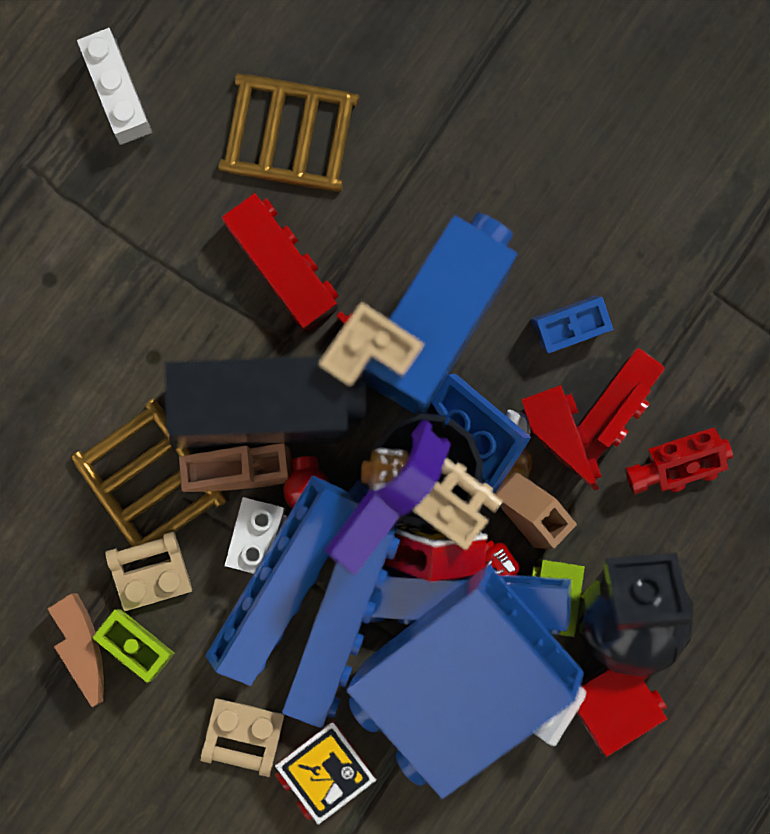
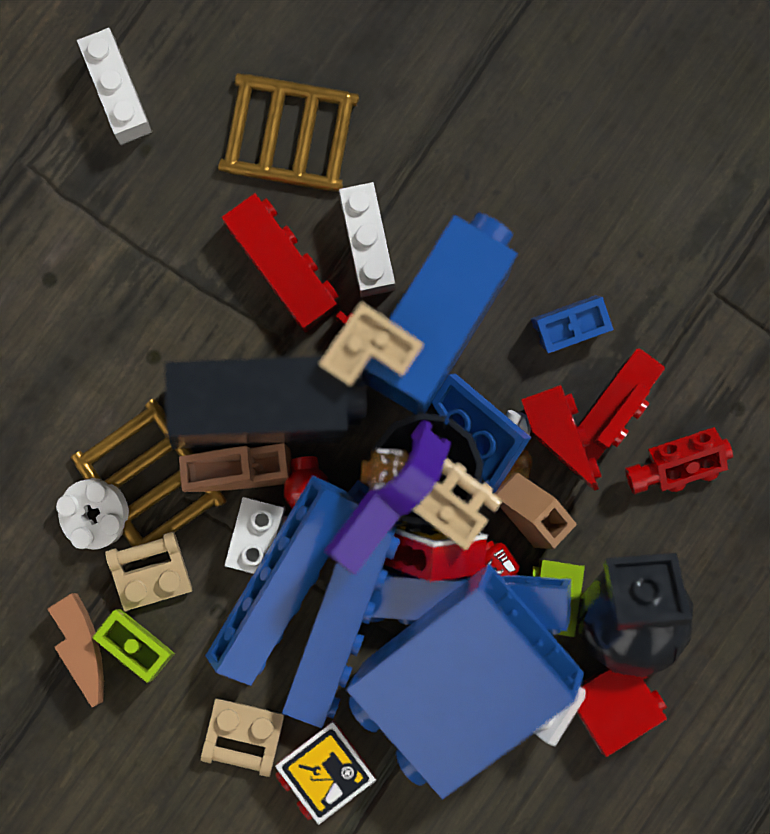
(73, 511): none -> white plate
(367, 239): none -> white brick

